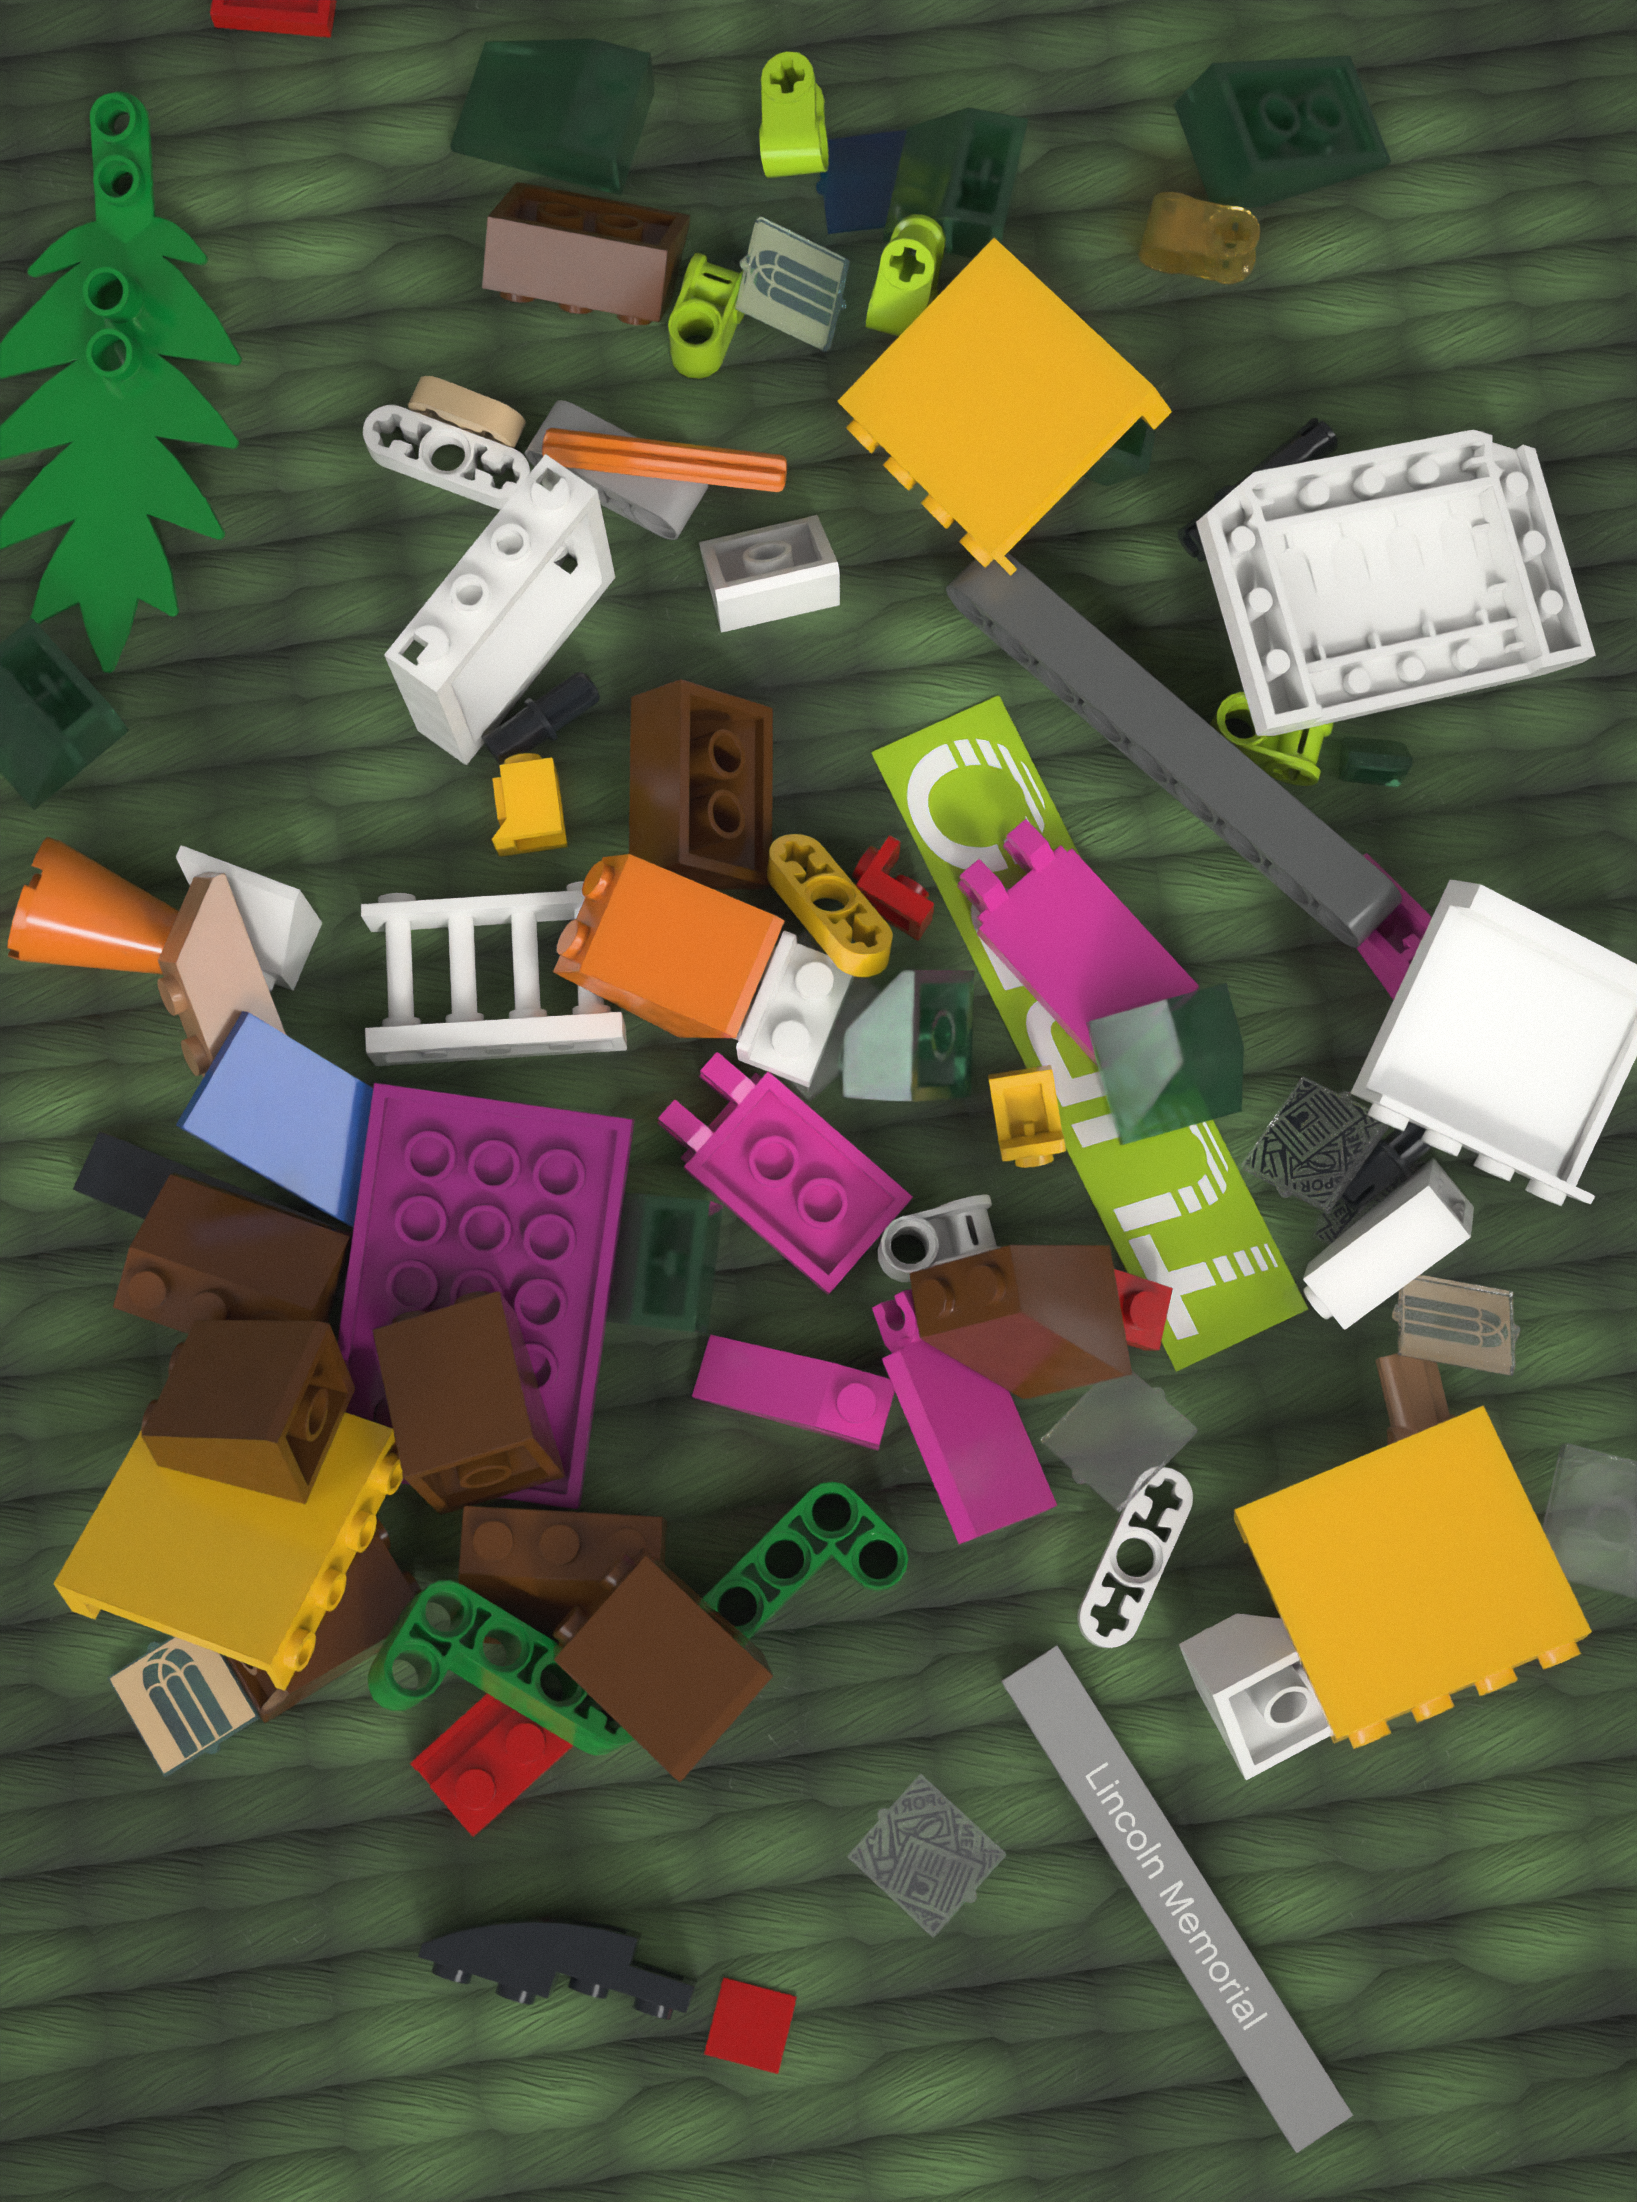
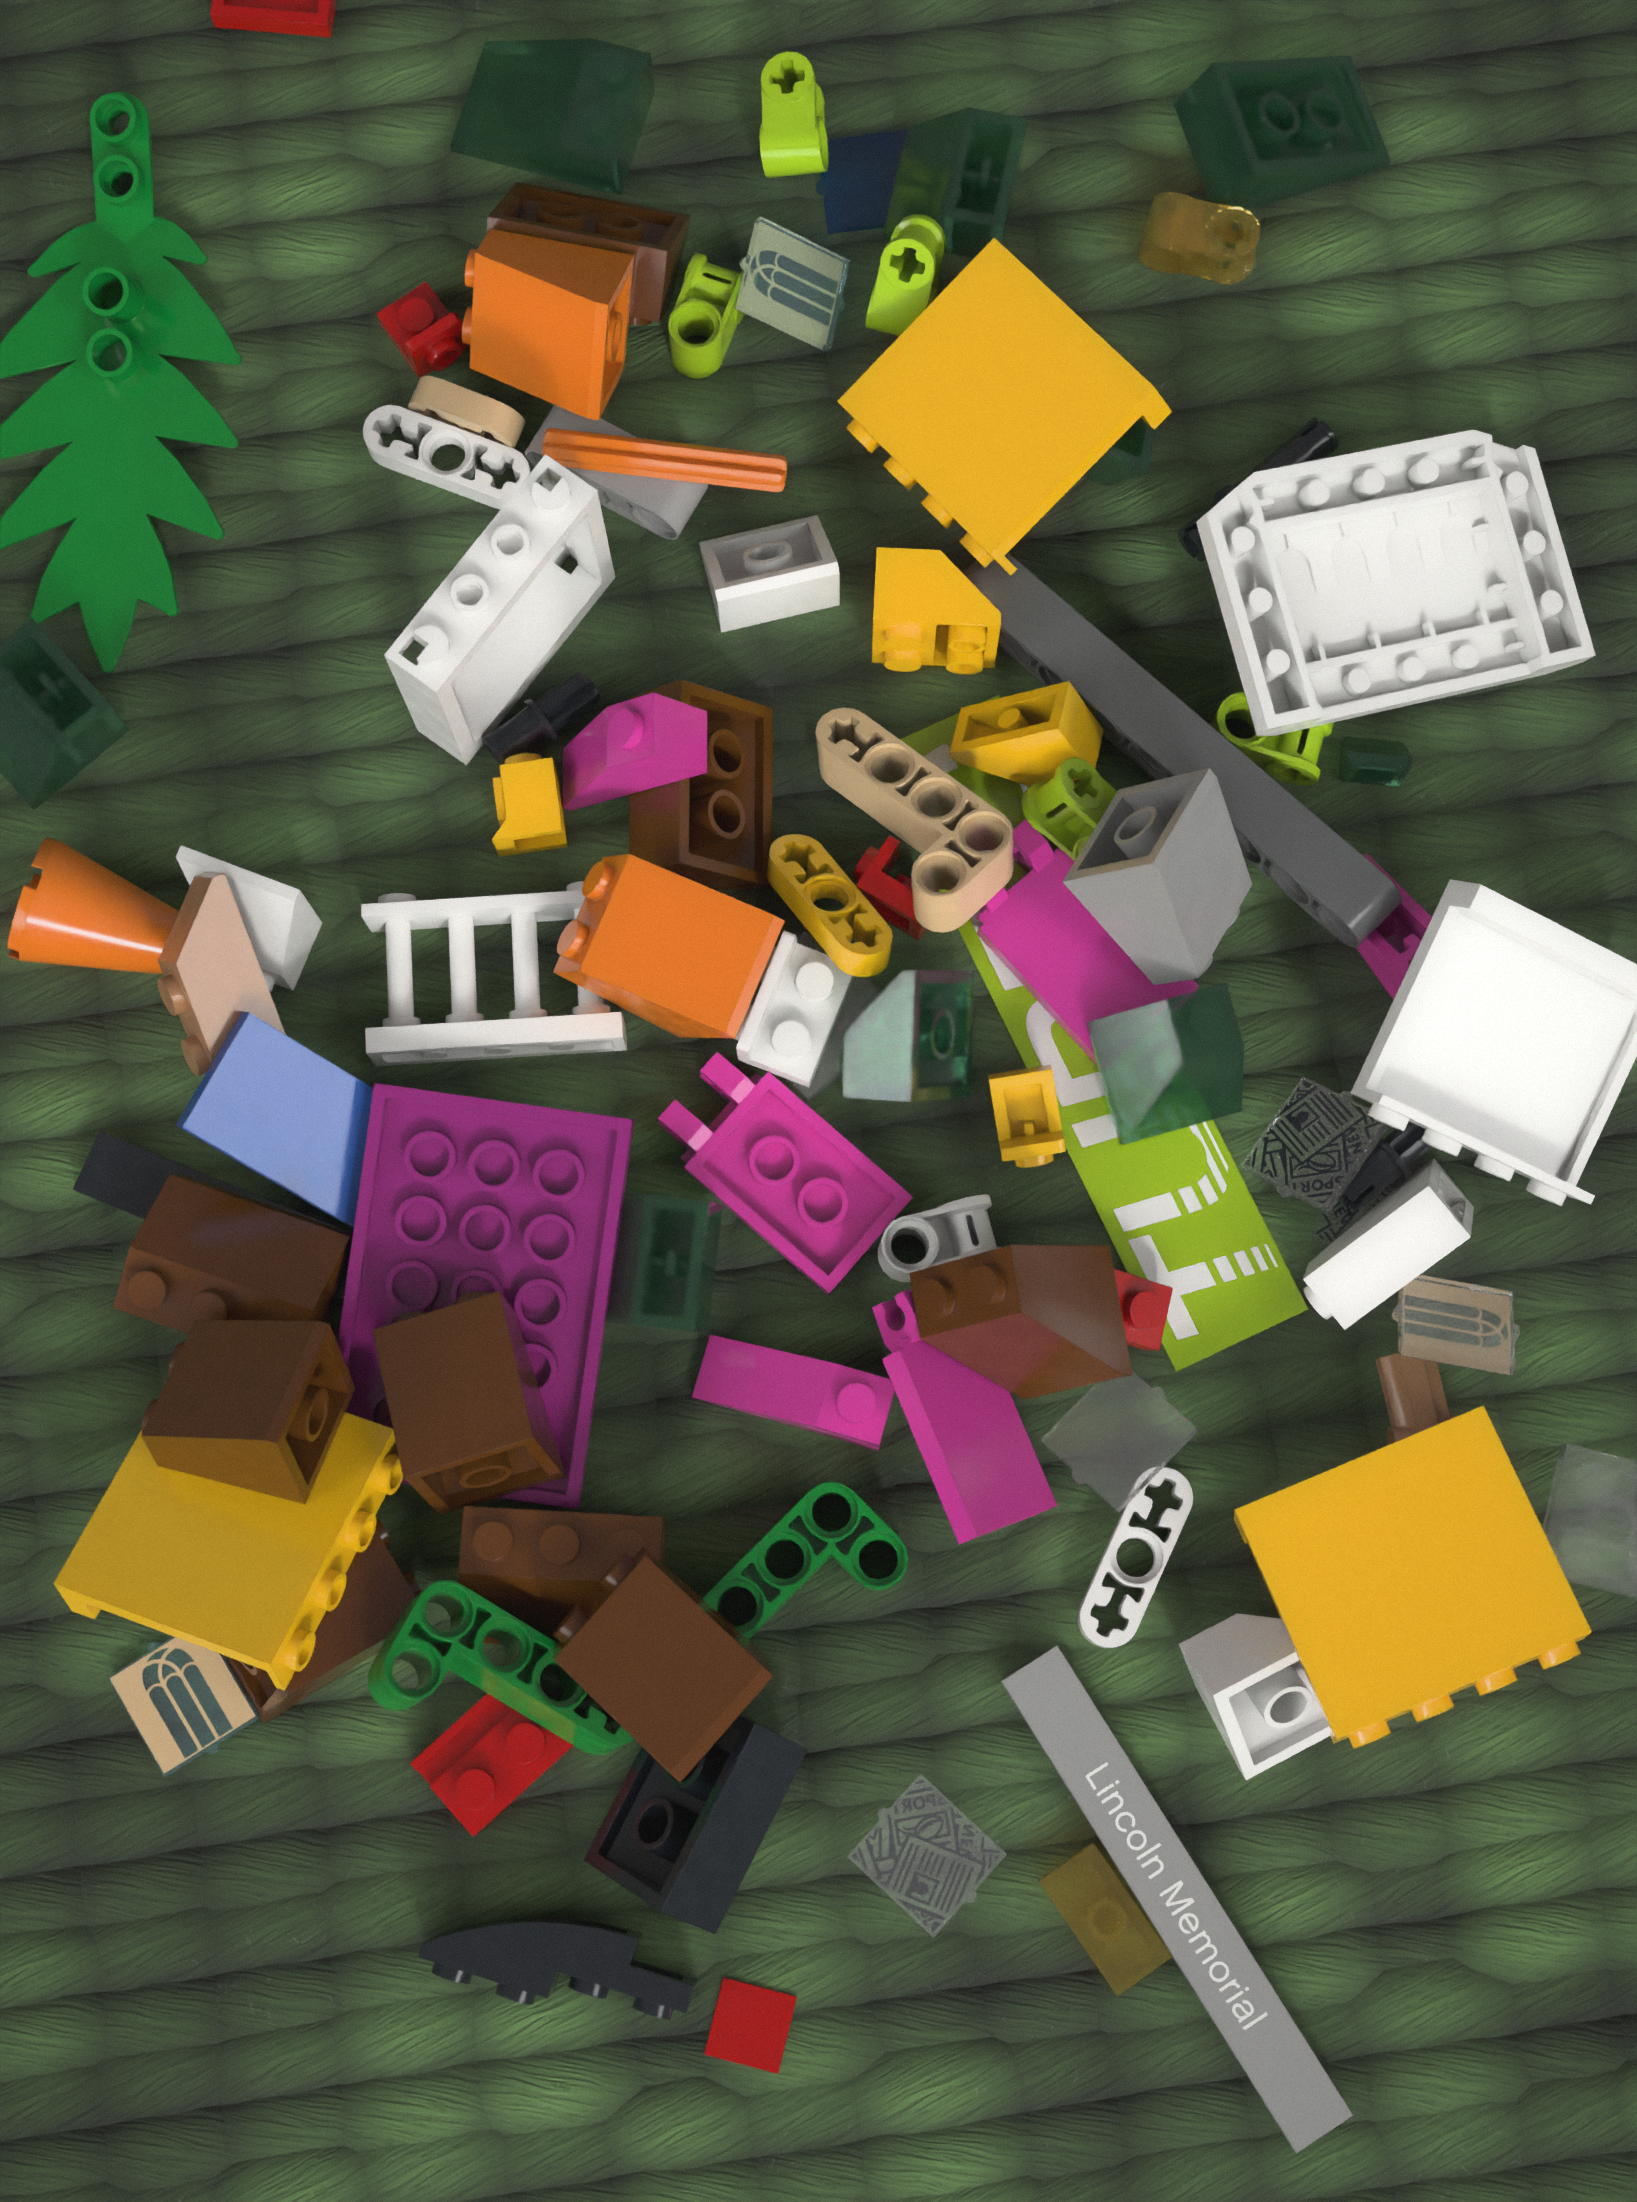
(423, 330): none -> red bracket
(549, 318): none -> orange slope
(634, 750): none -> dark pink slope
(695, 1838): none -> black slope
(861, 760): none -> tan beam
(930, 614): none -> yellow slope
(1027, 734): none -> yellow slope
(1075, 806): none -> lime piece
(1104, 1918): none -> clear yellow plate
(1164, 874): none -> light grey slope

